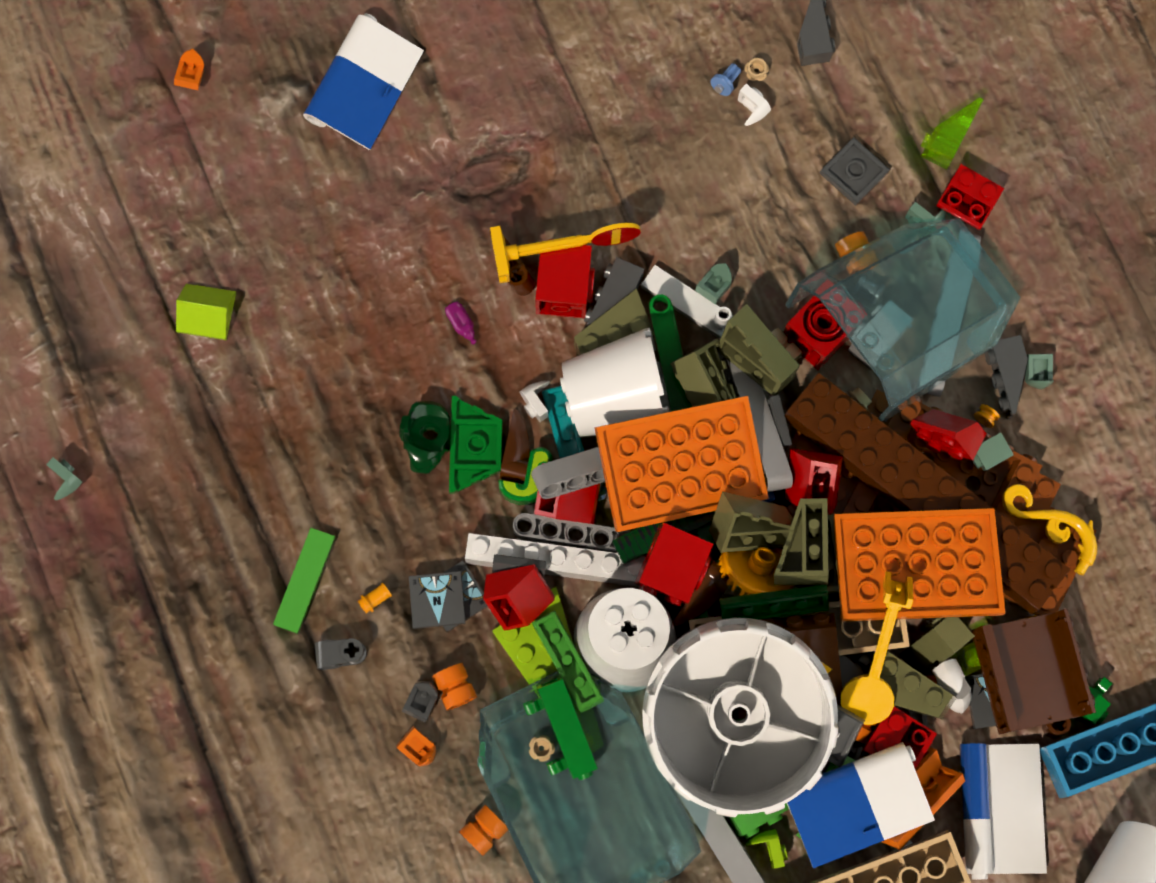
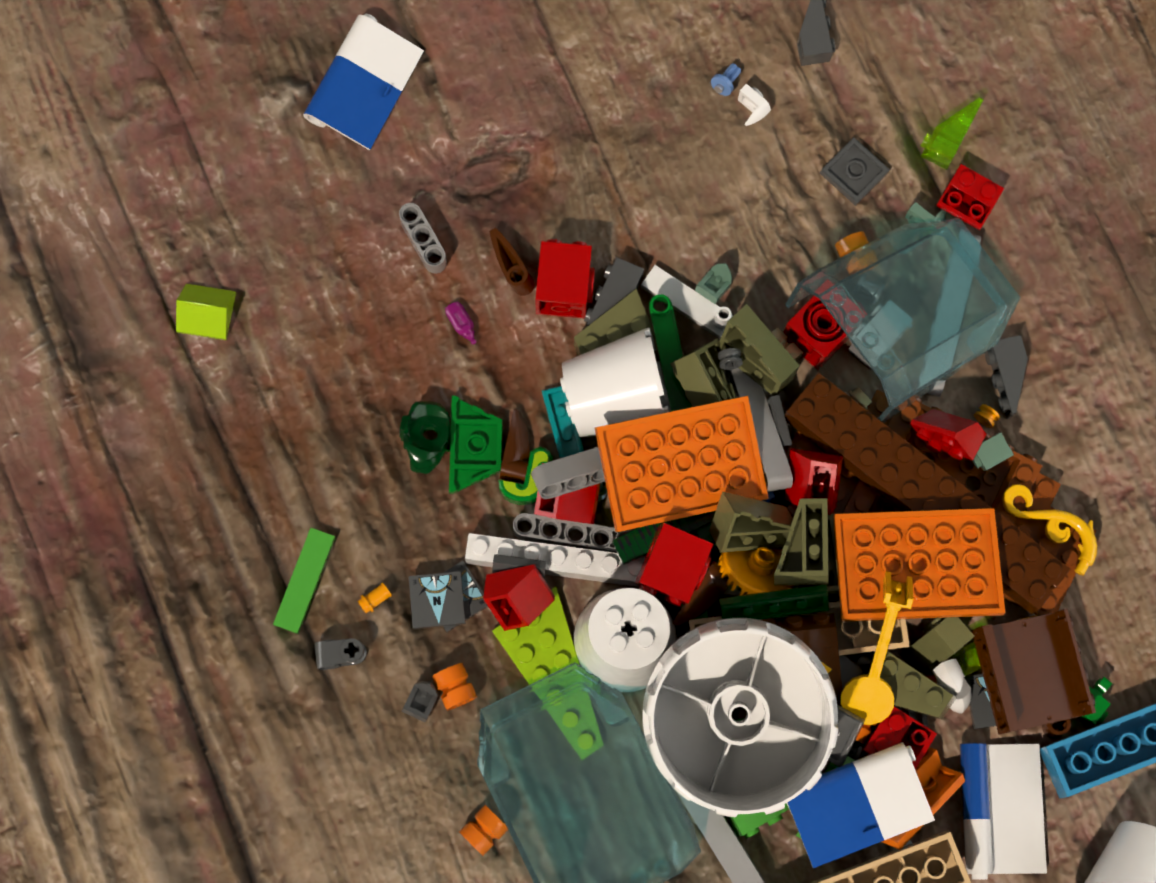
(65, 471): sand green plate -> none
(189, 70): orange plate -> none
(417, 747): orange plate -> none
(418, 227): none -> light grey beam
(533, 404): white plate -> none
(544, 741): tan plate -> none
(566, 727): green brick -> none
(568, 662): bright green tile -> none
(605, 236): yellow piece -> none
(730, 358): none -> dark grey bush
(756, 63): tan plate -> none
(776, 852): lime plate -> none
(1039, 370): sand green plate -> none

